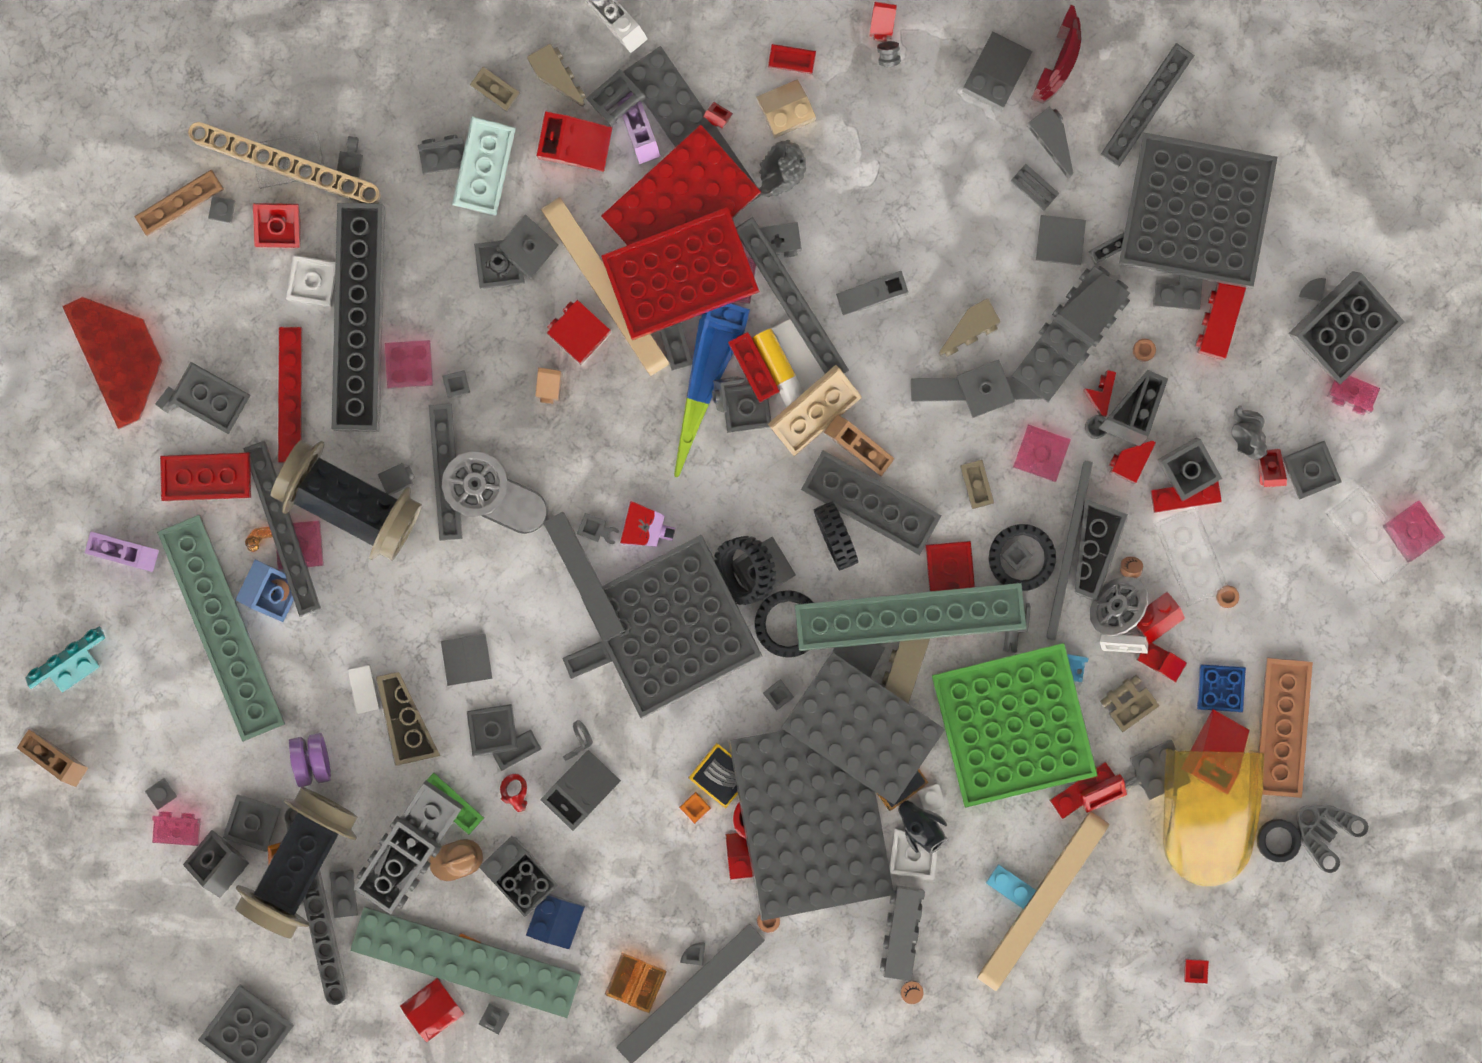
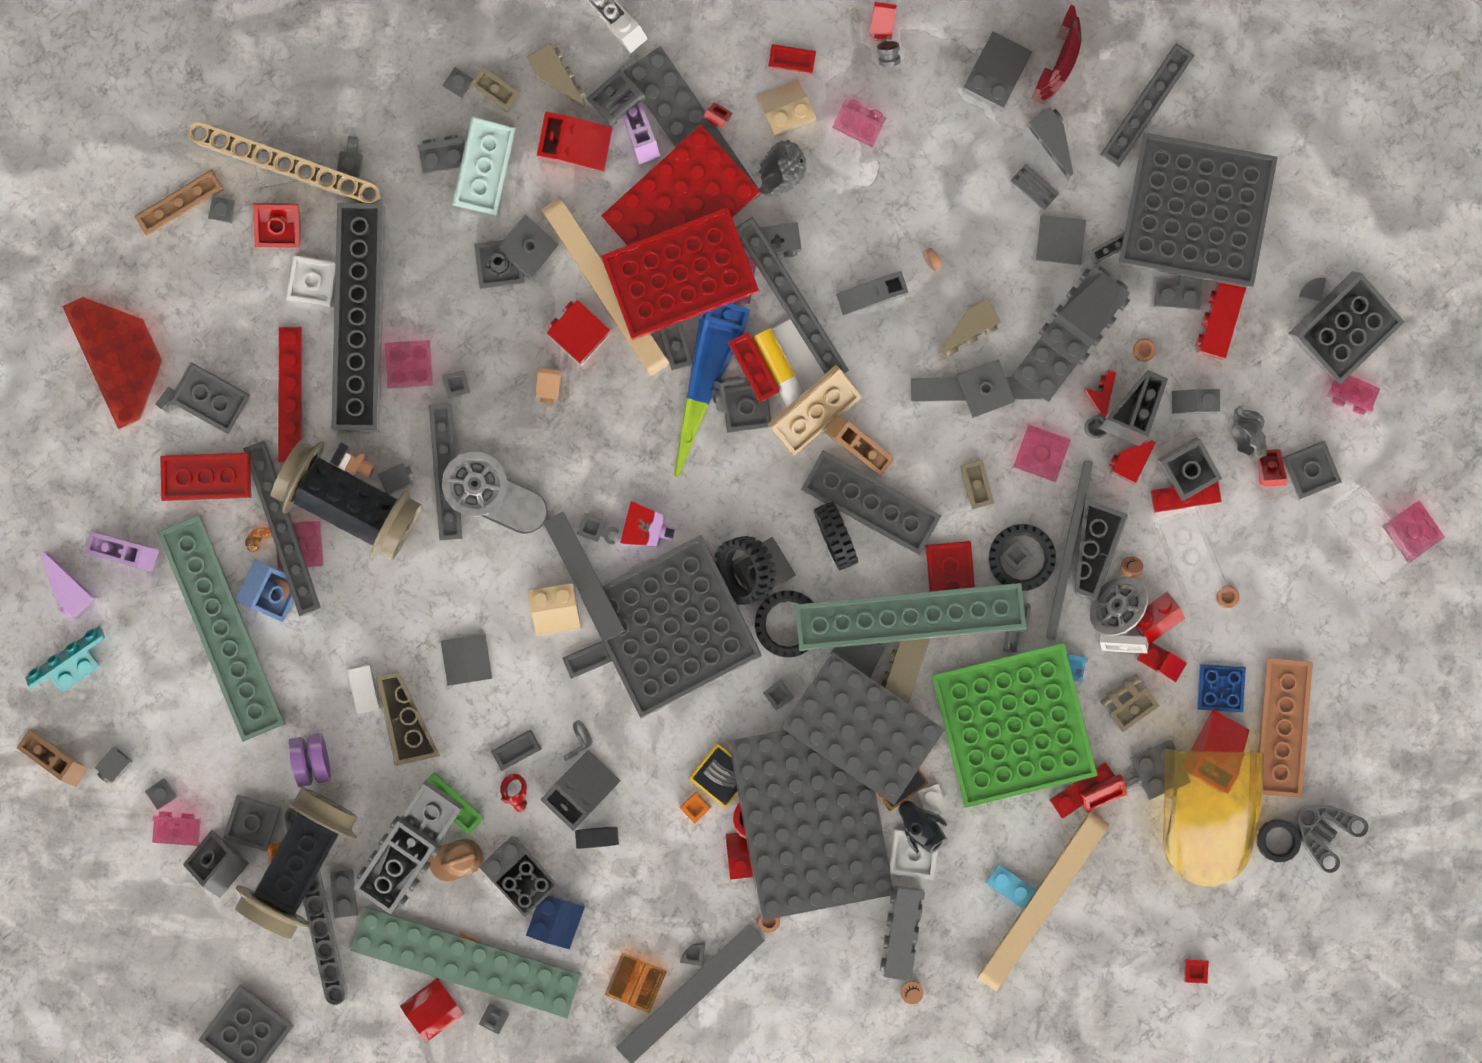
(67, 590): none -> lavender slope
(113, 765): none -> dark grey brick
(351, 464): none -> nougat hips
(458, 82): none -> dark grey plate
(492, 730): dark grey tile -> none
(554, 609): none -> tan slope
(596, 837): none -> black tyre
(859, 122): none -> clear pink bracket
(932, 259): none -> nougat tile
(1196, 401): none -> dark grey slope

